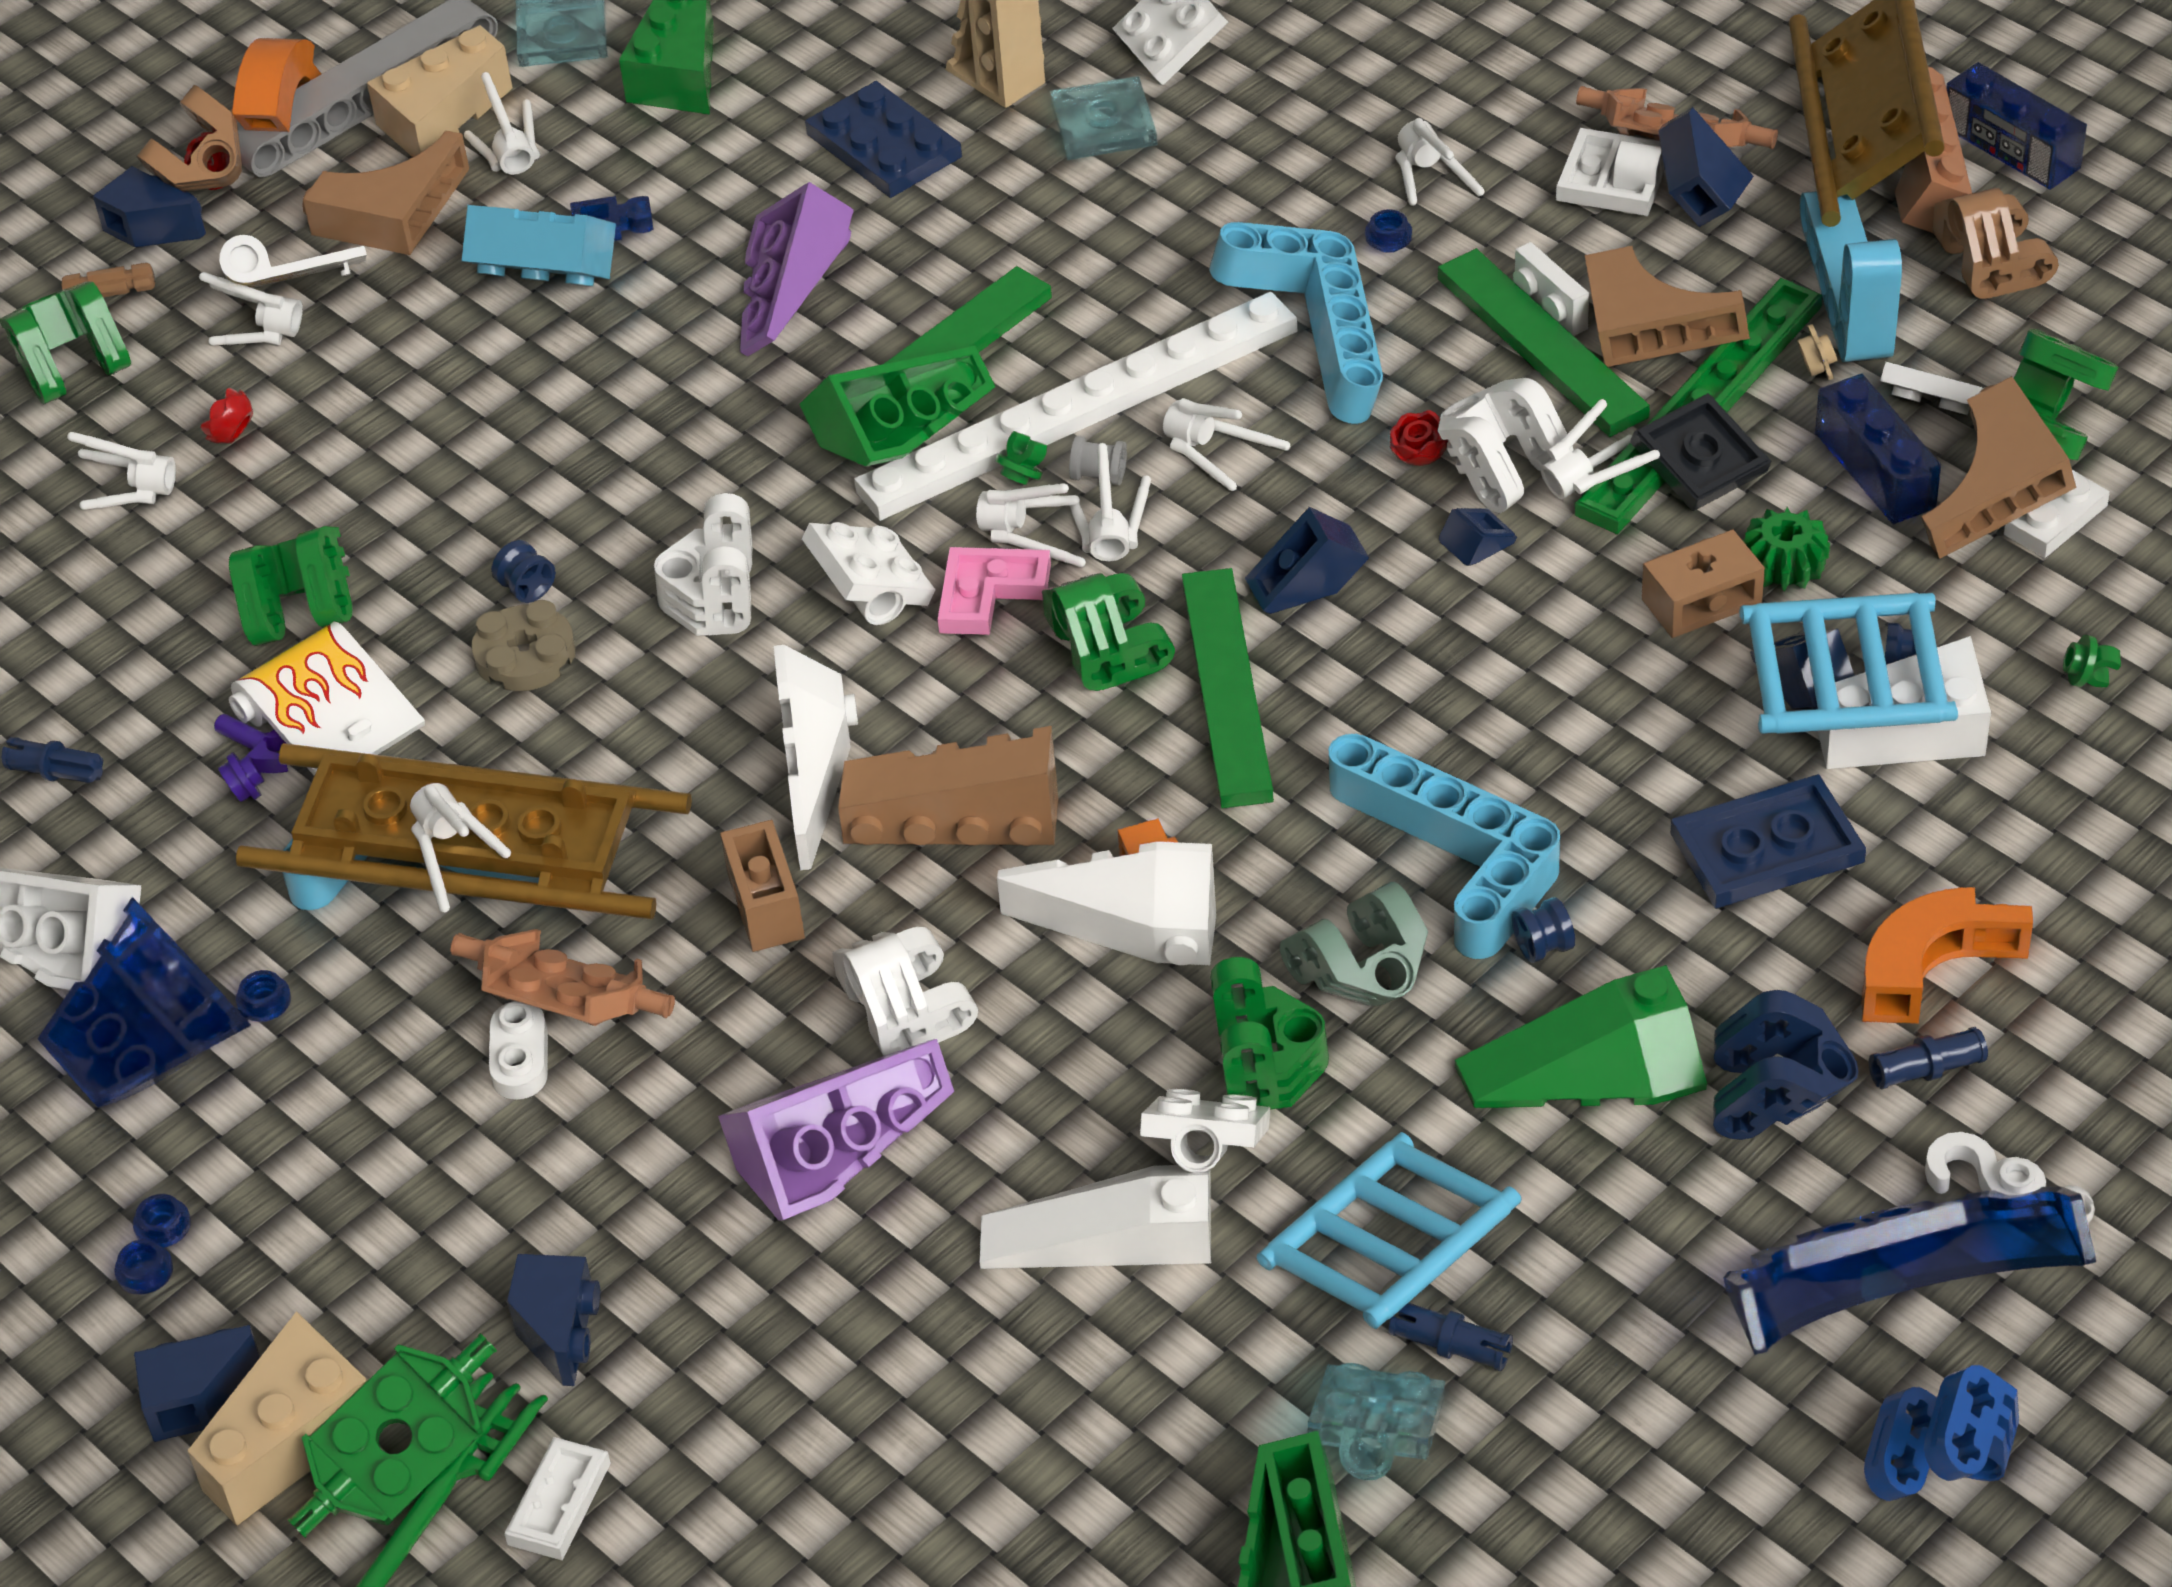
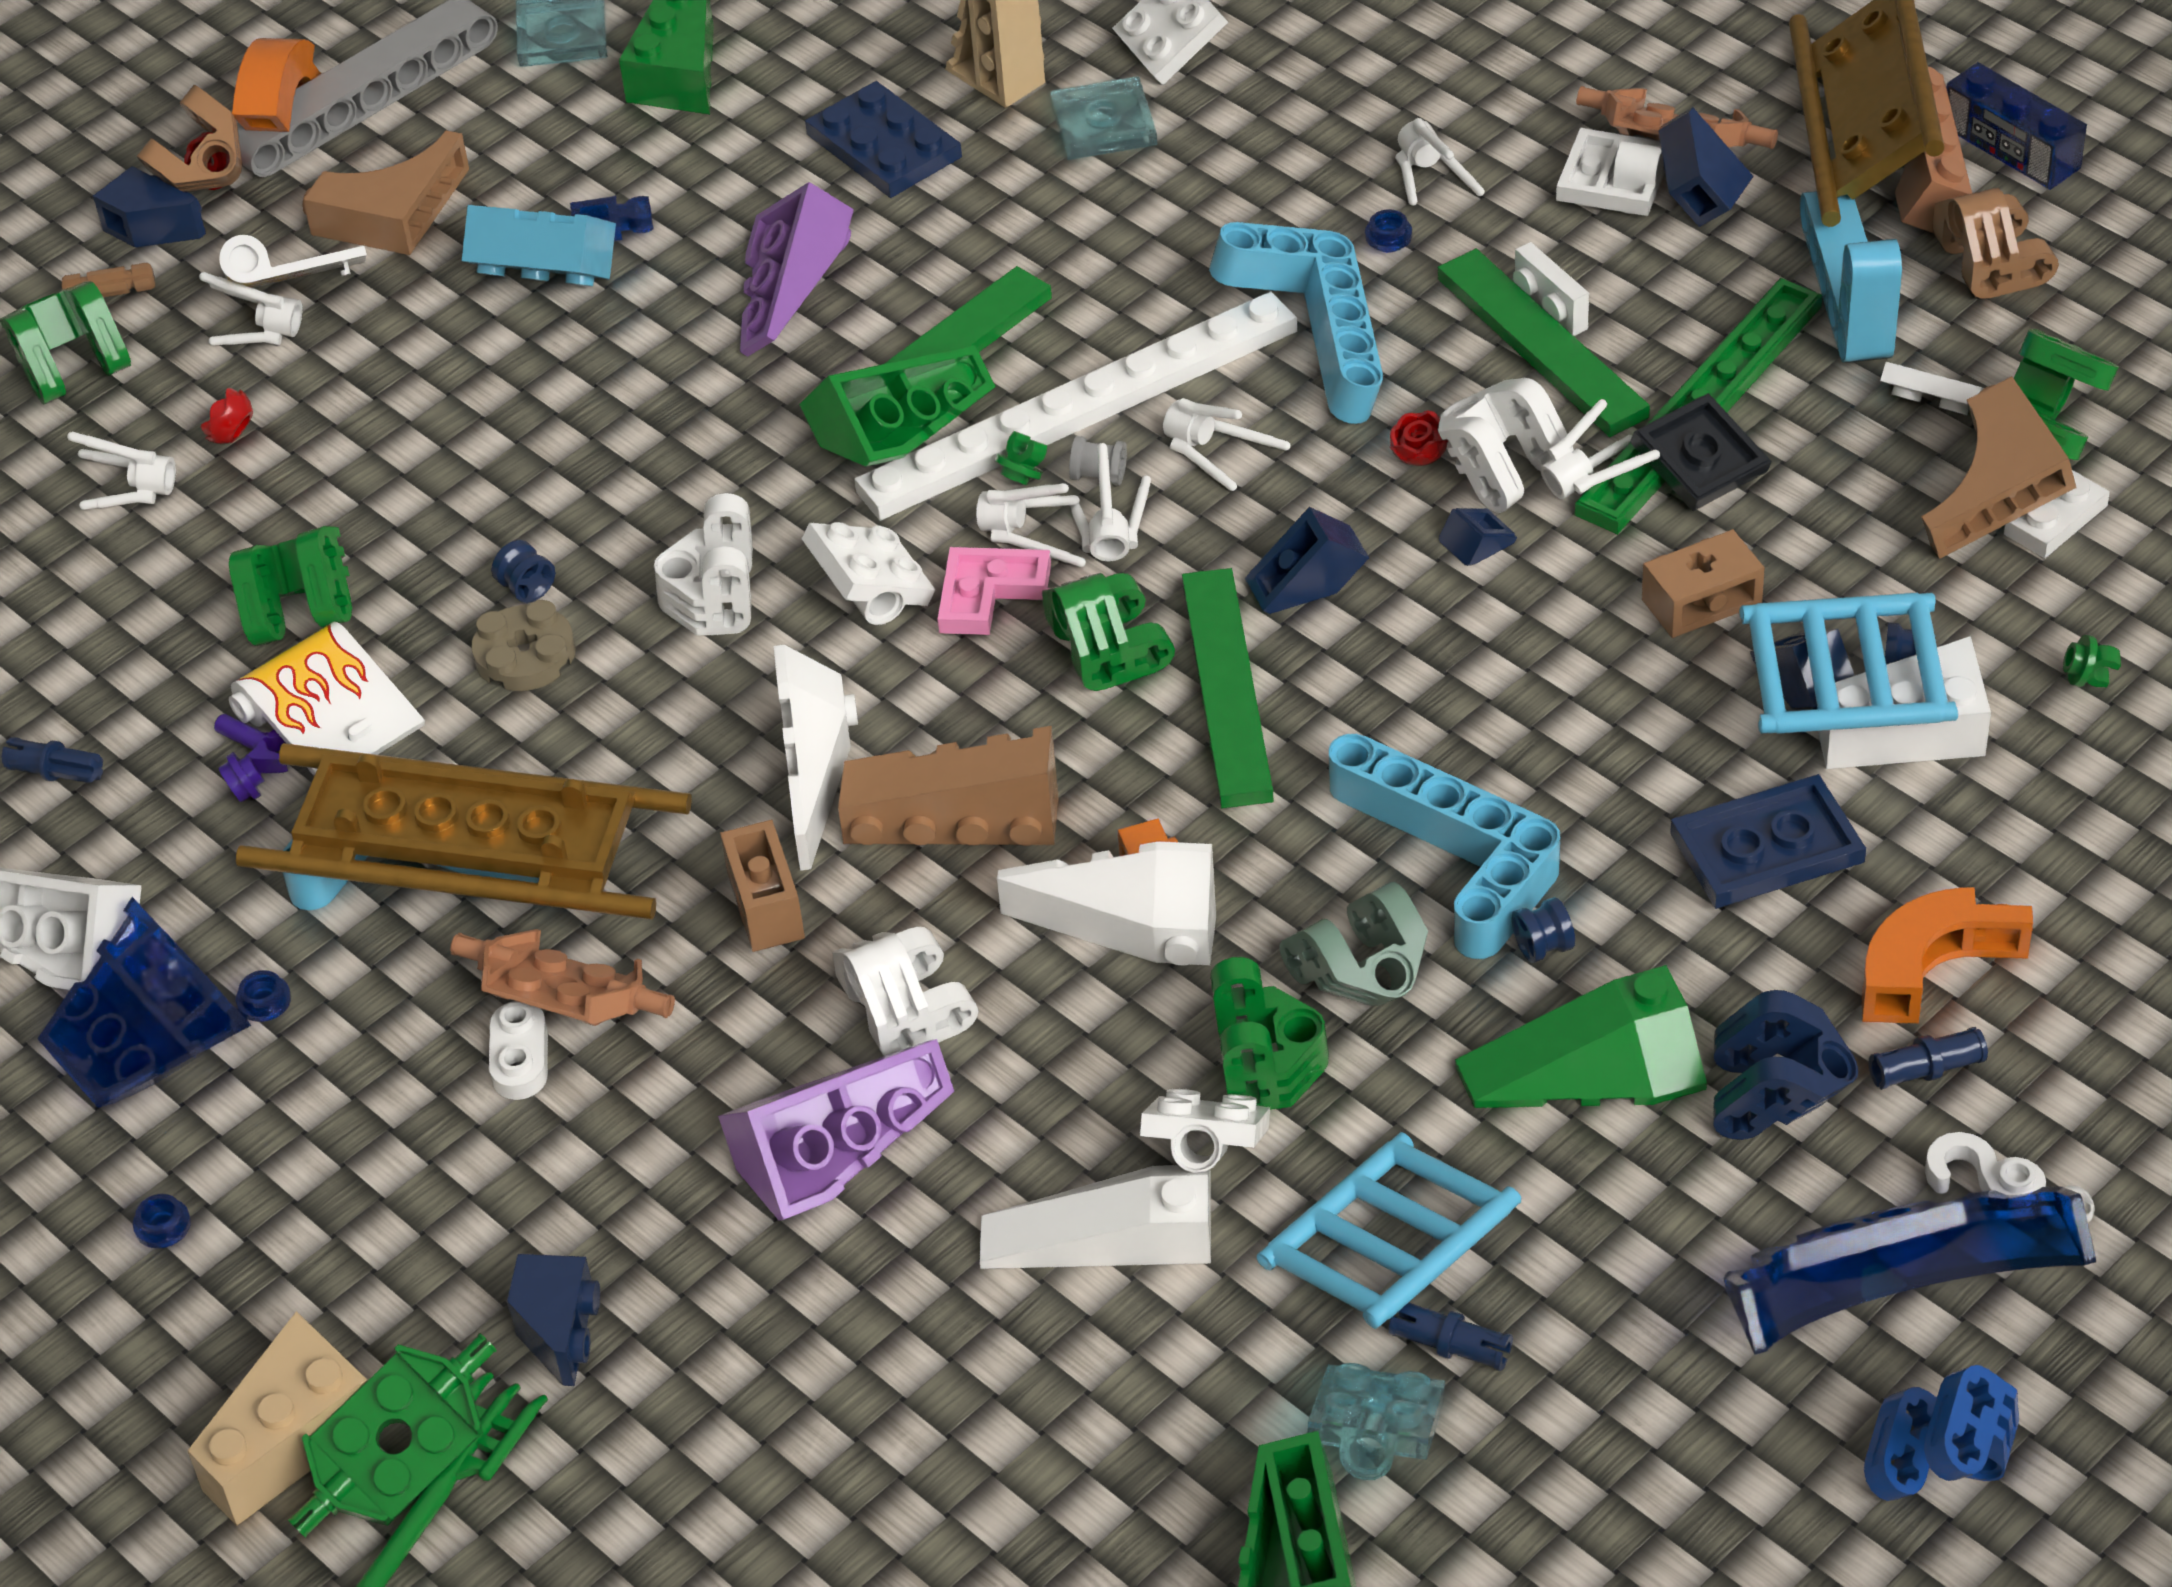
(143, 1267): clear blue plate -> none
(192, 1379): dark blue slope -> none
(439, 89): tan wedge -> none
(442, 817): white plant -> none
(512, 148): white plant -> none
(557, 1498): white plate -> none
(1652, 319): medium nougat arch -> none
(1788, 547): green gear -> none
(1817, 353): tan plate -> none
(1877, 448): clear blue brick -> none

